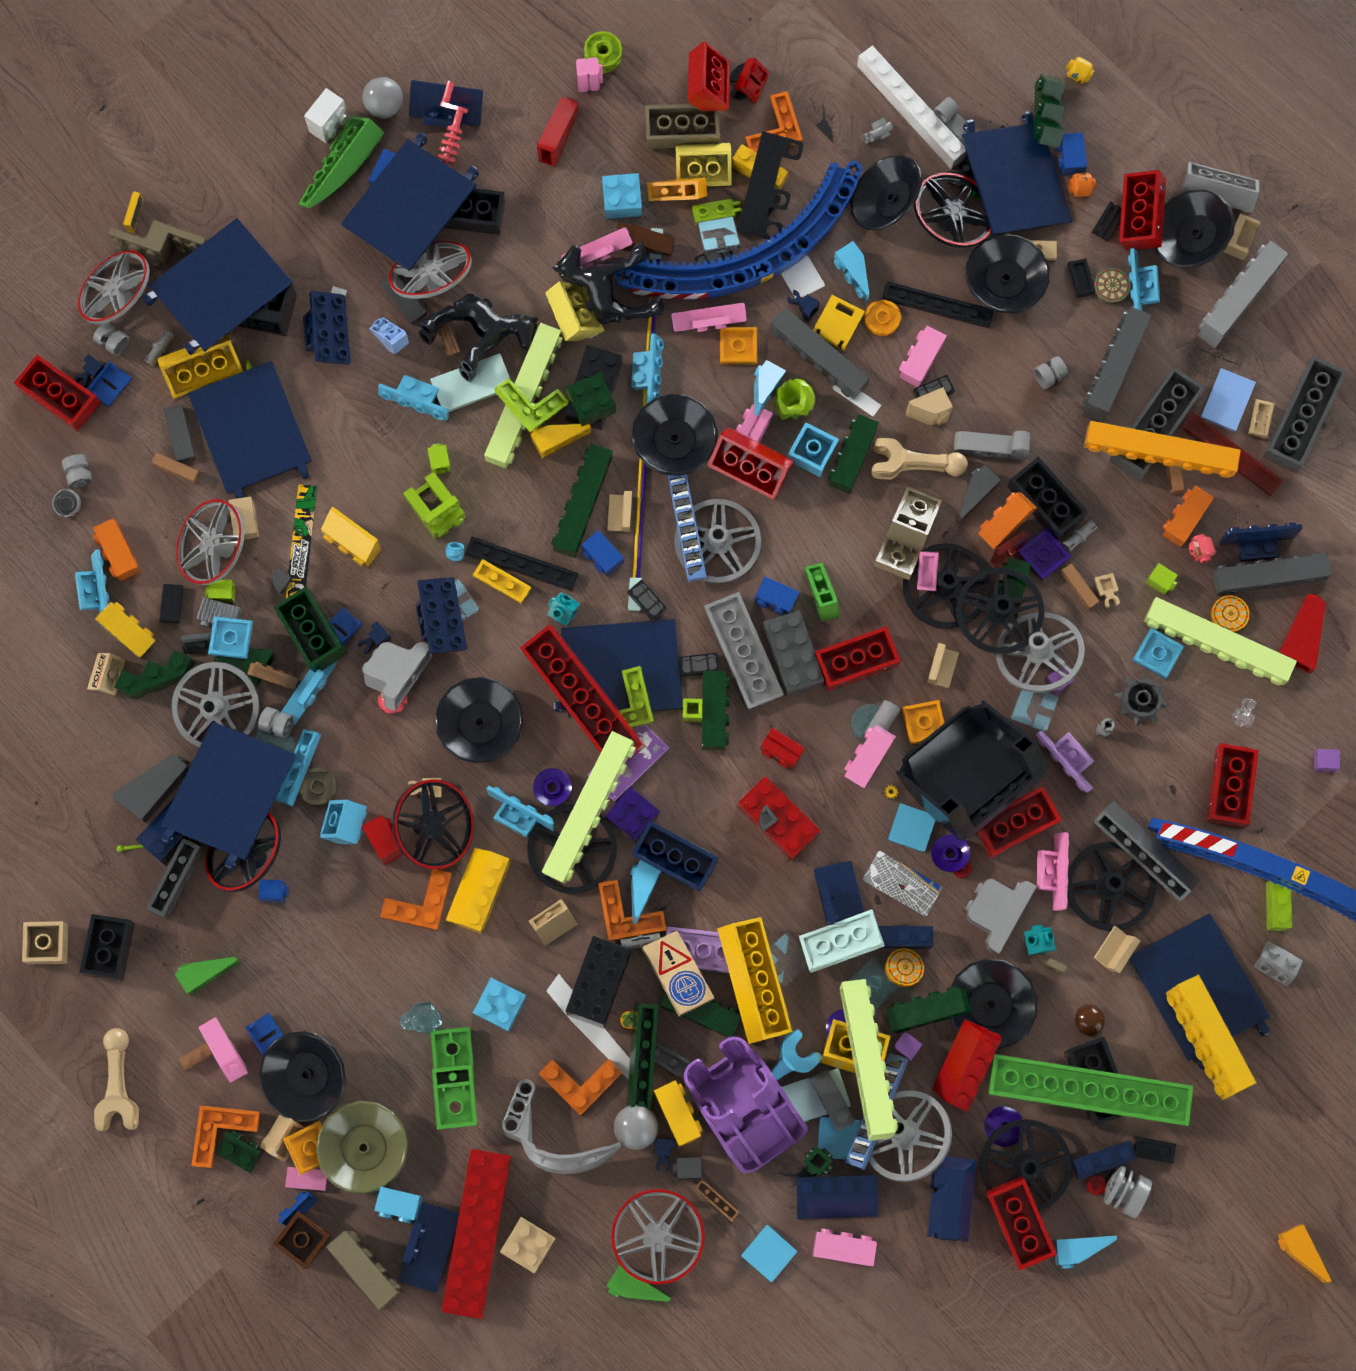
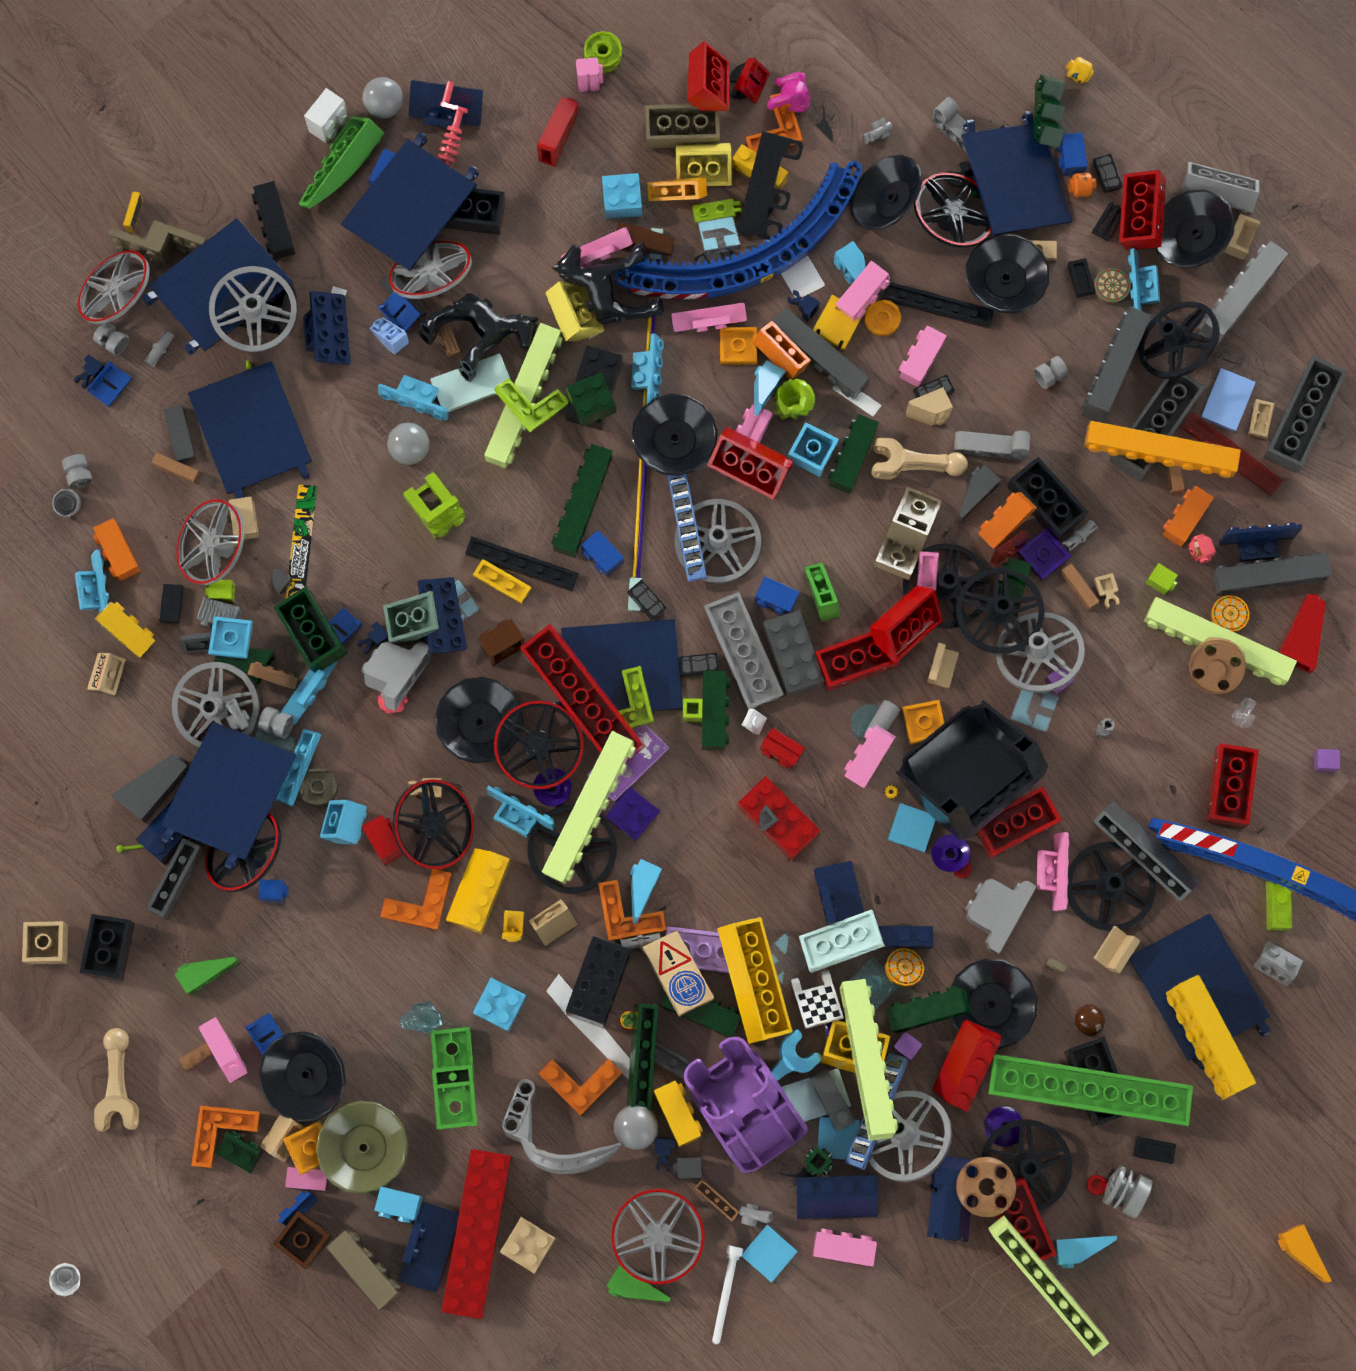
(57, 393): red brick -> none
(64, 1279): none -> white hair
(154, 676): dark green brick -> none
(190, 372): yellow slope -> none
(238, 718): none -> light grey plate
(252, 309): none -> light grey wheel
(274, 220): none -> black brick
(350, 538): yellow slope -> none
(394, 305): none -> blue piece
(408, 443): none -> light grey piece
(411, 618): none -> sand green slope
(439, 459): lime brick -> none
(455, 551): medium azure tile -> none
(501, 641): none -> reddish brown brick
(513, 926): none -> yellow bracket
(538, 745): none -> black wheel
(554, 437): yellow slope -> none
(563, 608): teal brick -> none
(620, 512): tan panel -> none
(675, 856): dark blue slope -> none
(734, 1254): none -> white piece
(751, 1215): none -> light grey plate
(754, 721): none -> white plate
(781, 350): none -> orange brick
(793, 92): none -> dark pink hair
(819, 1003): none -> white flag
(863, 291): none -> bright pink brick
(902, 883): light grey sticker -> none
(907, 622): none -> red slope
(911, 107): white brick -> none
(986, 1187): none -> medium nougat piece
(1039, 940): teal brick -> none
(1048, 1285): none -> yellowish green brick
(1070, 755): lavender bracket -> none
(1103, 1159): dark blue brick -> none
(1107, 173): none -> tile
(1150, 696): dark grey brick -> none
(1158, 653): medium azure tile -> none
(1178, 338): none -> black wheel
(1217, 665): none -> medium nougat piece

